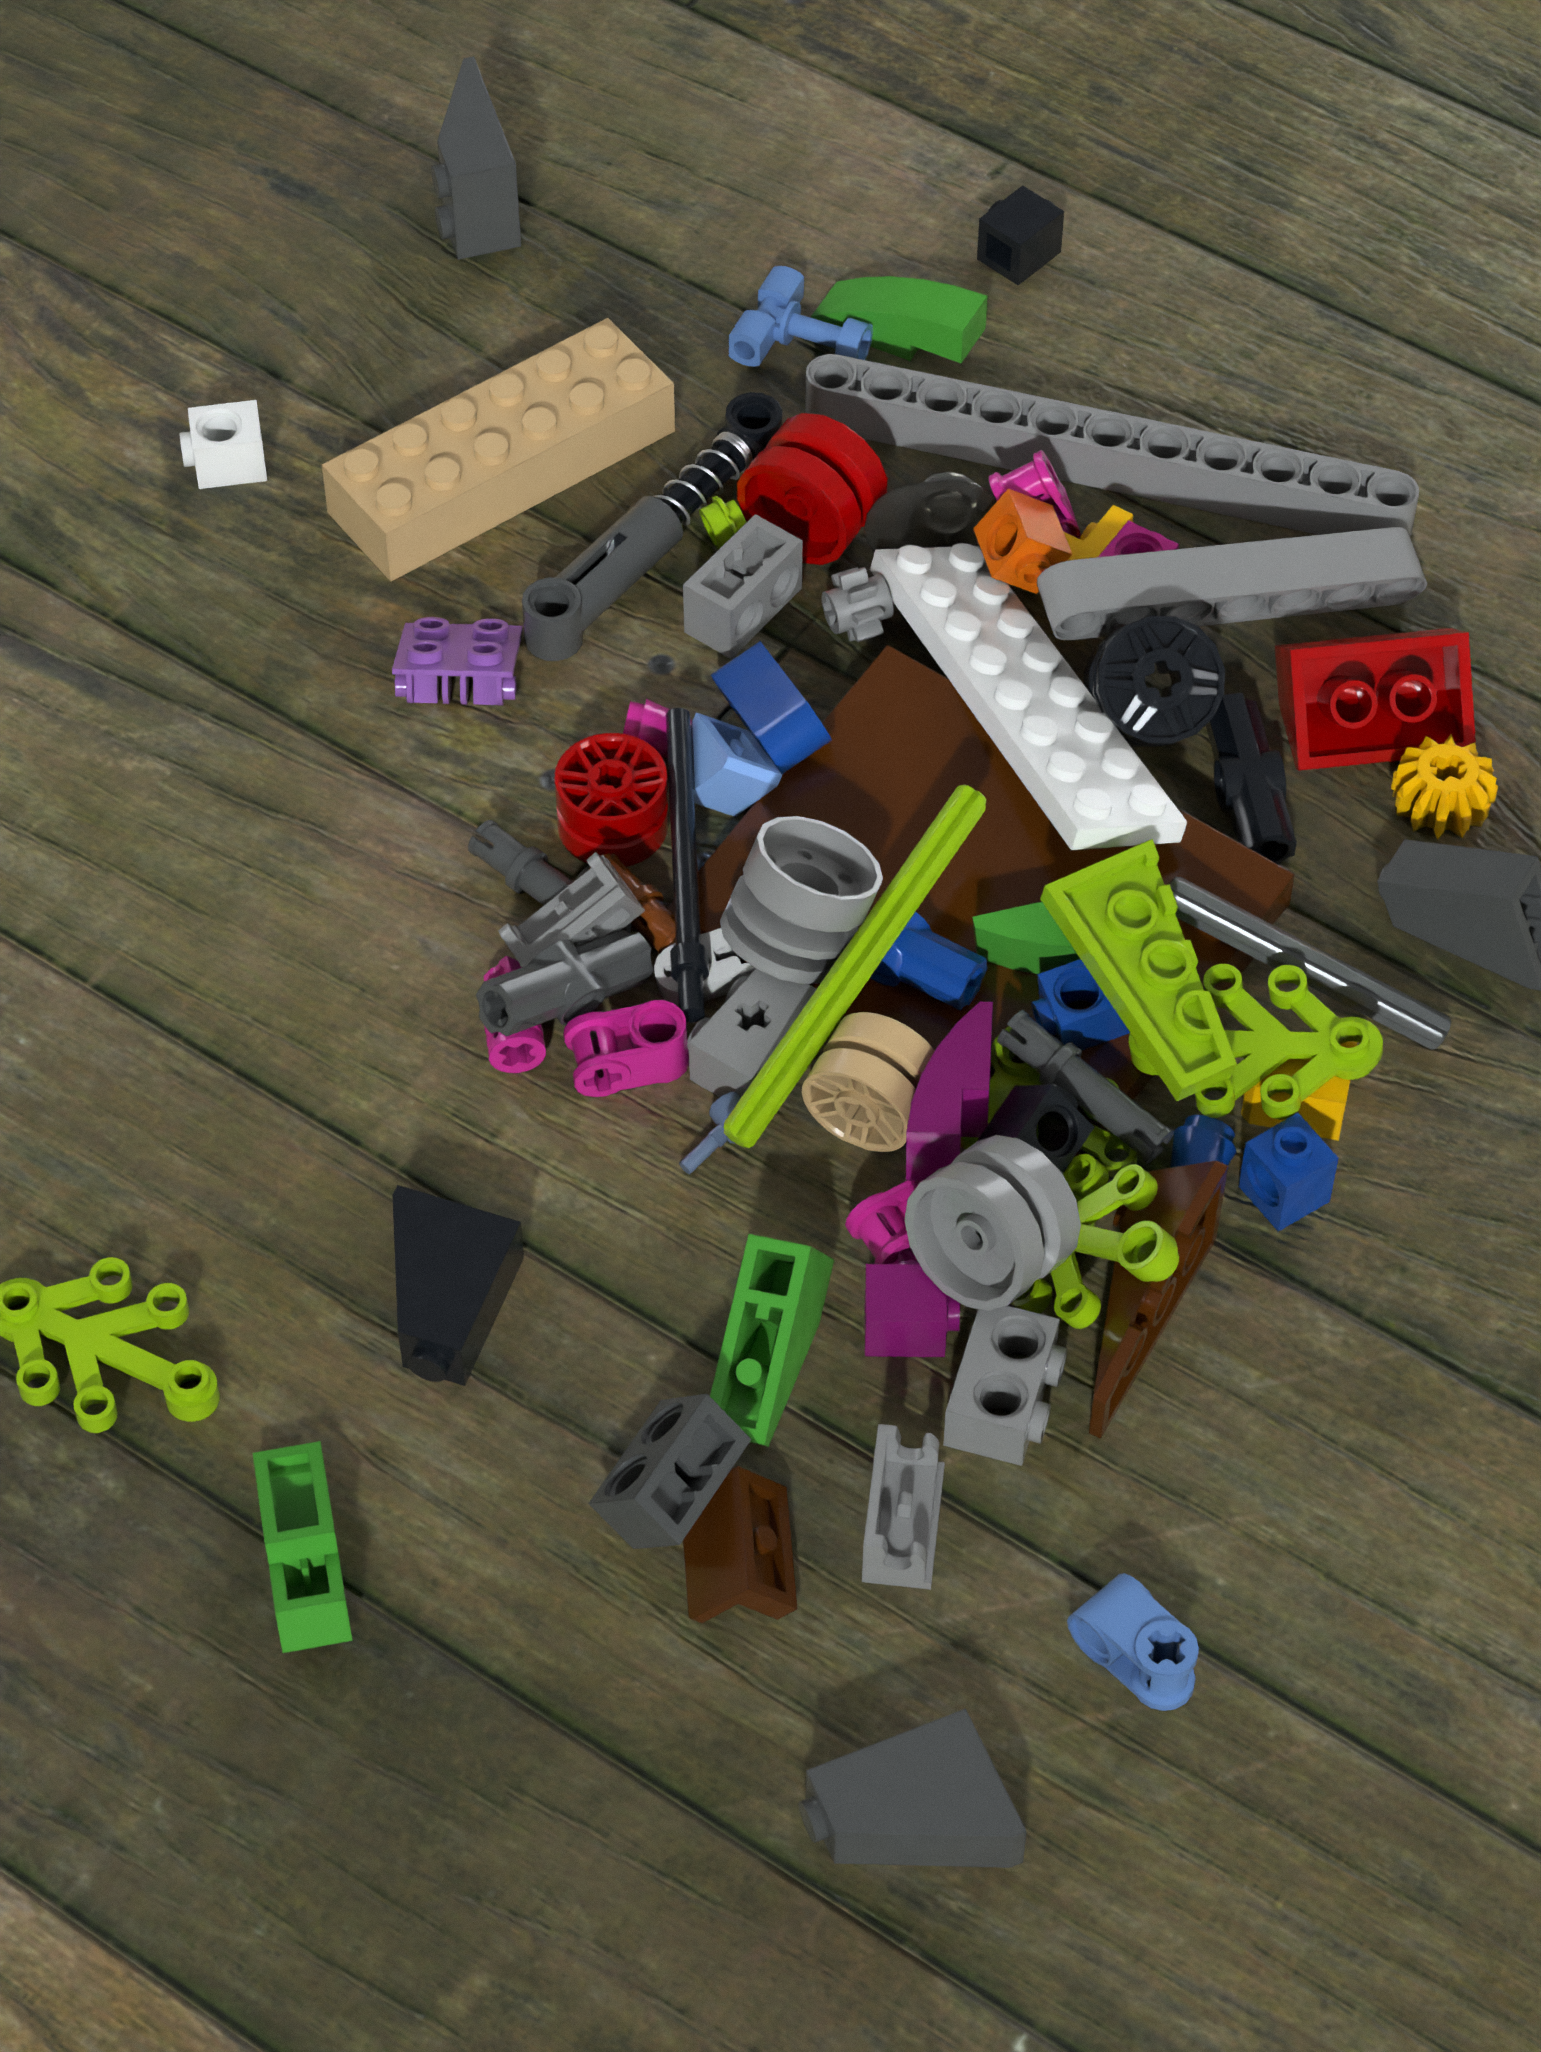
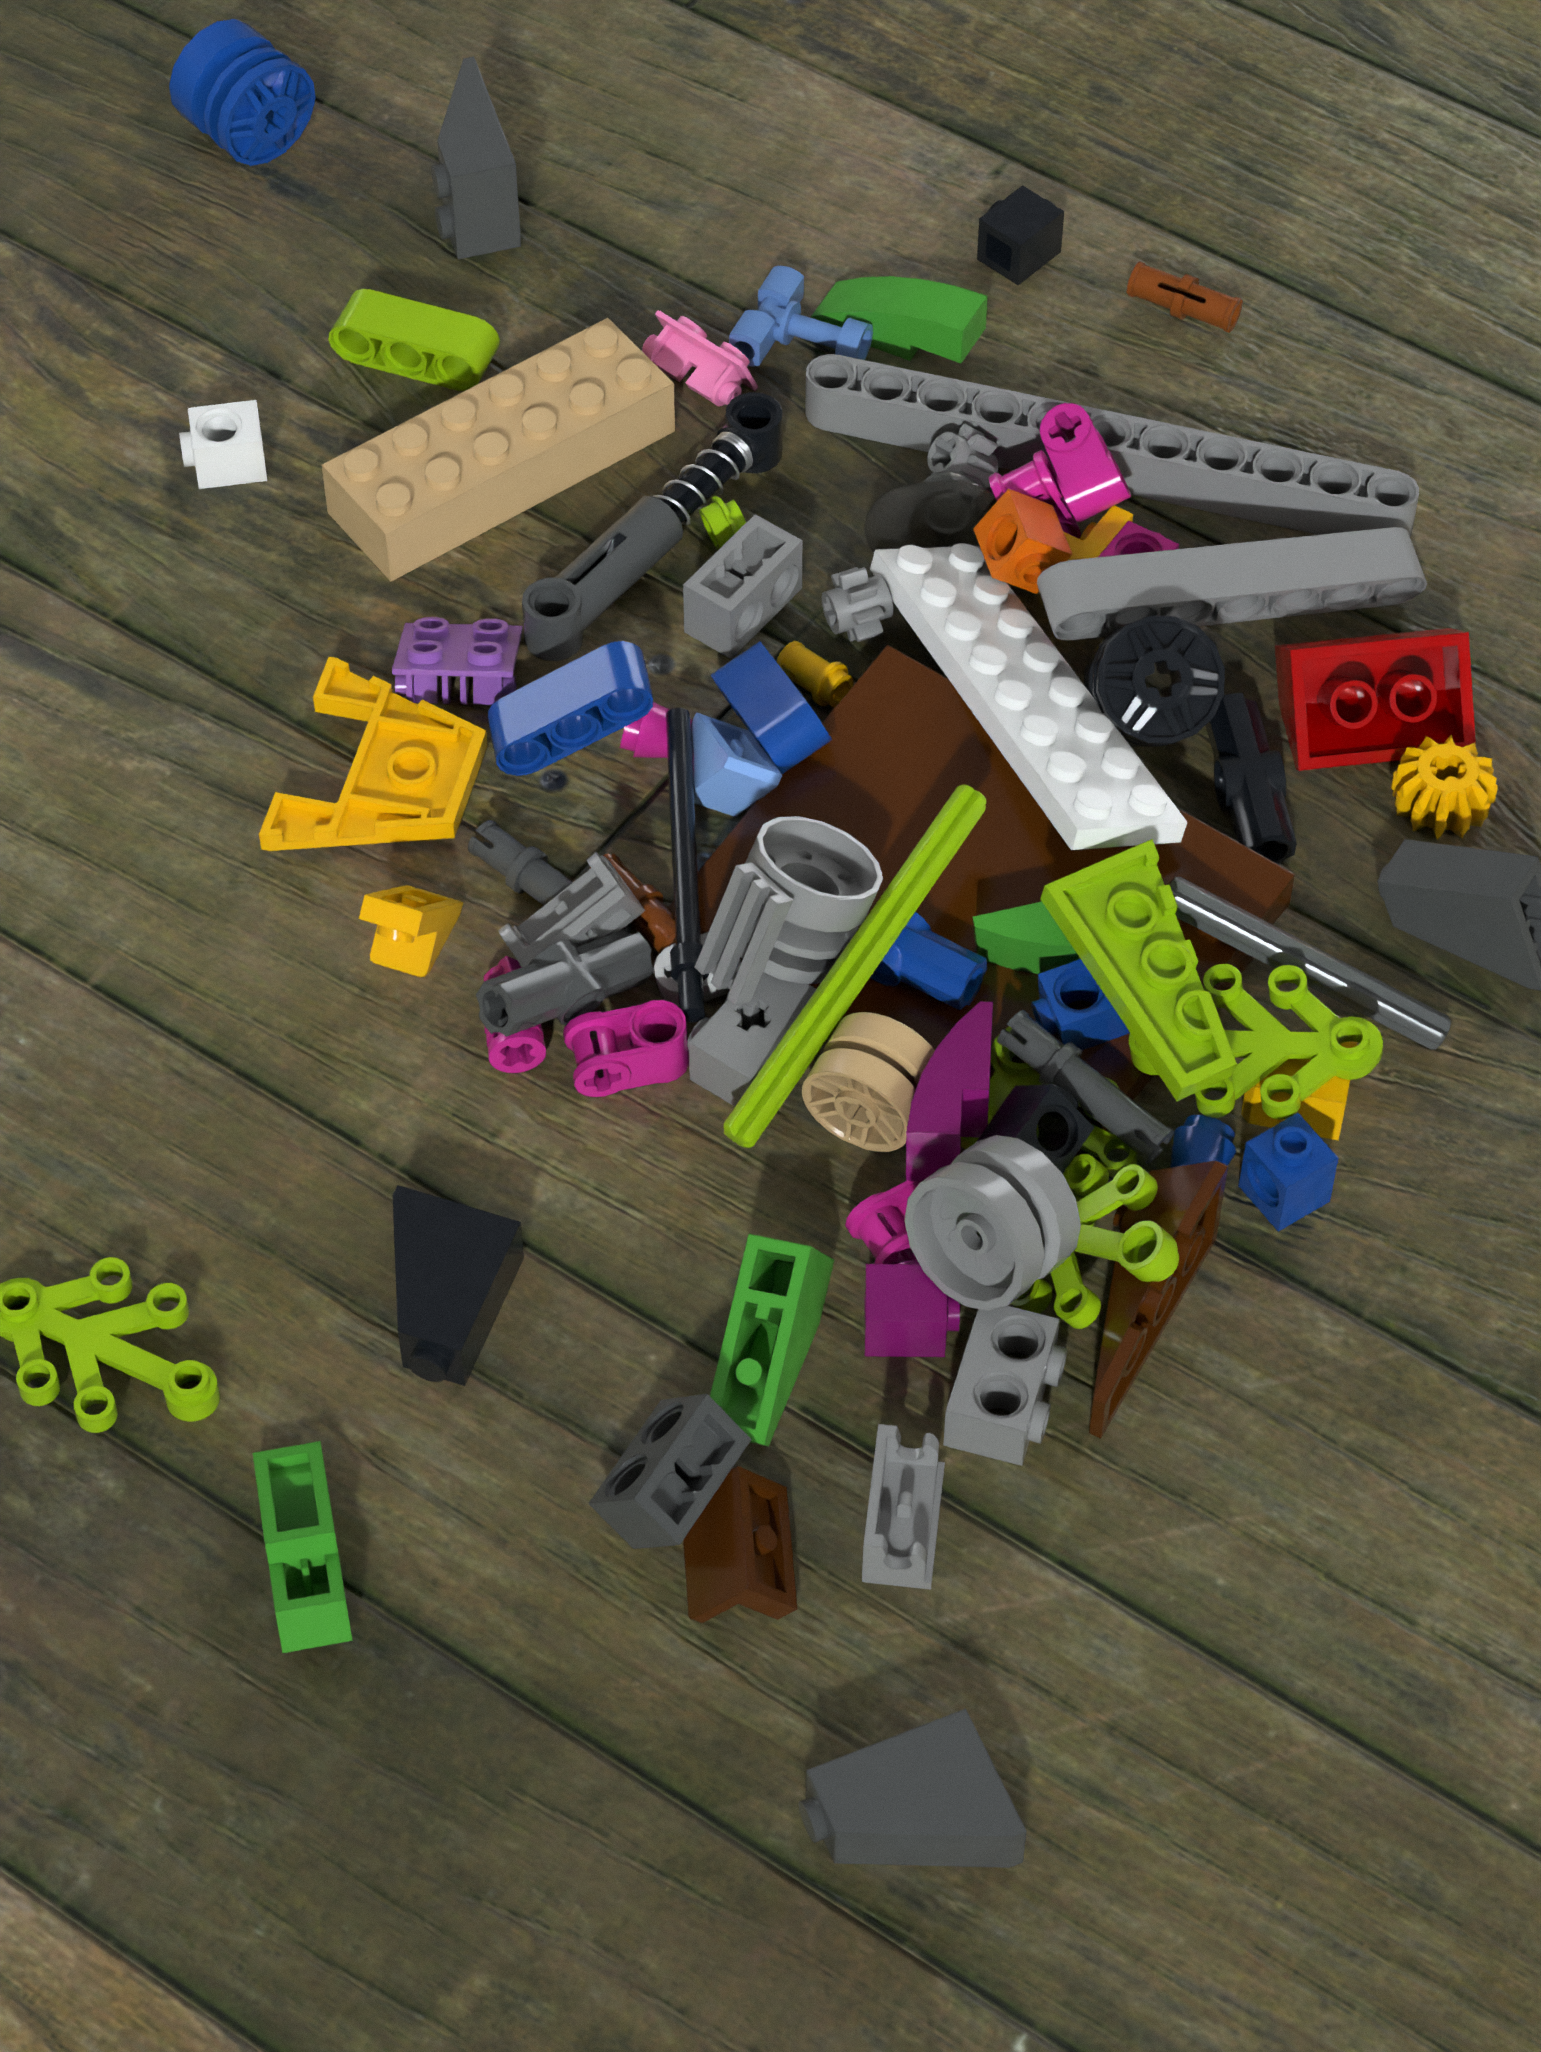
(242, 92): none -> blue wheel
(405, 777): none -> yellow wing
(409, 927): none -> yellow slope
(414, 339): none -> lime beam
(570, 708): none -> blue beam
(612, 798): red wheel -> none
(685, 345): none -> bright pink hinge
(716, 1138): sand blue hand -> none
(737, 925): none -> light grey tile
(814, 484): red wheel -> none
(823, 679): none -> yellow pin
(964, 454): none -> light grey gear
(1084, 465): none -> dark pink piece
(1138, 1643): medium blue piece -> none
(1184, 296): none -> dark orange pin

